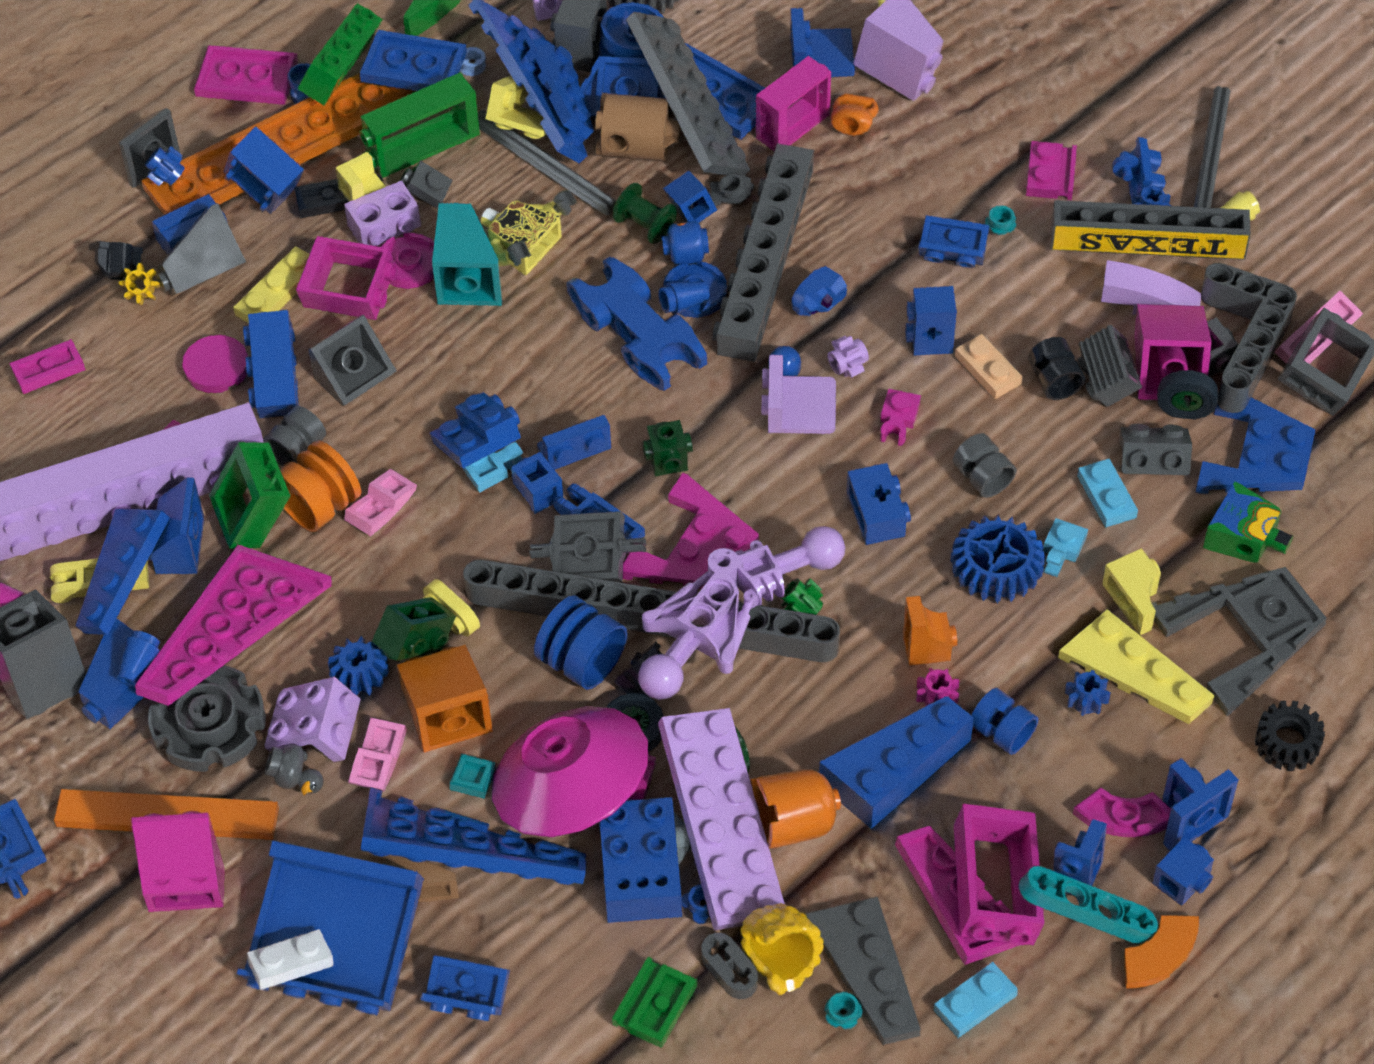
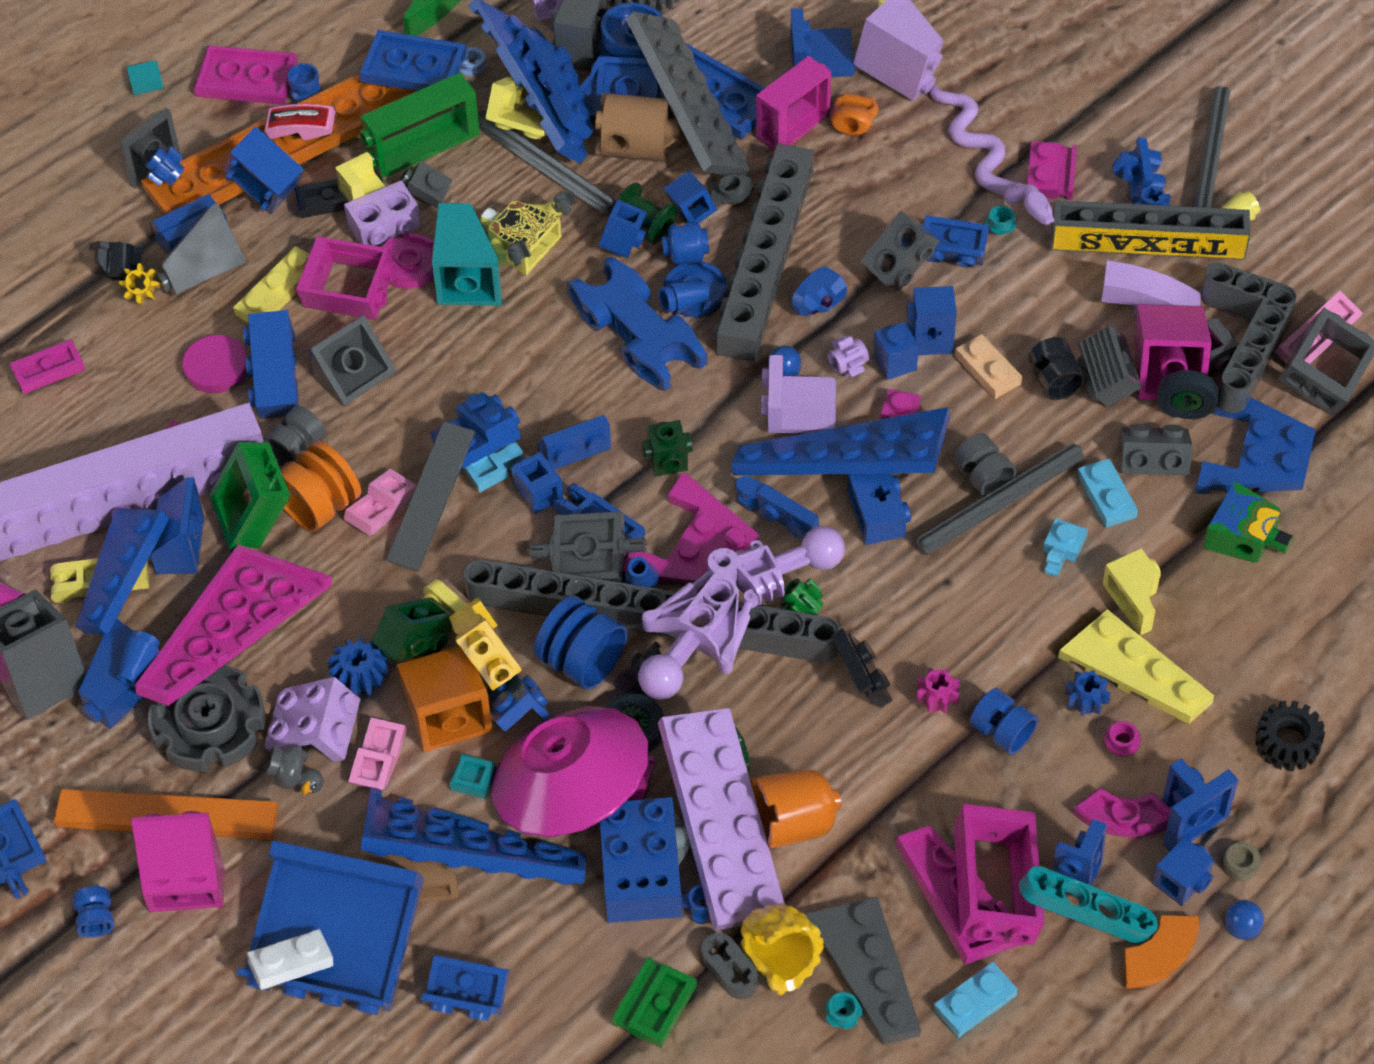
(93, 912): none -> blue wheel
(145, 77): none -> teal tile
(306, 119): none -> slope
(340, 54): green brick -> none
(430, 496): none -> dark grey piece
(482, 645): none -> yellow hips
(515, 699): none -> blue bracket
(623, 229): none -> blue brick
(648, 578): none -> blue cone
(775, 506): none -> blue hinge
(859, 662): none -> black plate
(874, 447): none -> blue wing
(895, 245): none -> dark grey brick
(895, 350): none -> blue brick
(897, 760): blue wedge -> none
(927, 634): orange arch -> none
(980, 548): blue gear -> none
(999, 499): none -> dark grey axle
(1013, 192): none -> lavender animal
(1125, 731): none -> dark pink plate
(1241, 861): none -> dark tan tile
(1244, 920): none -> blue piece
(1270, 610): dark grey wing -> none

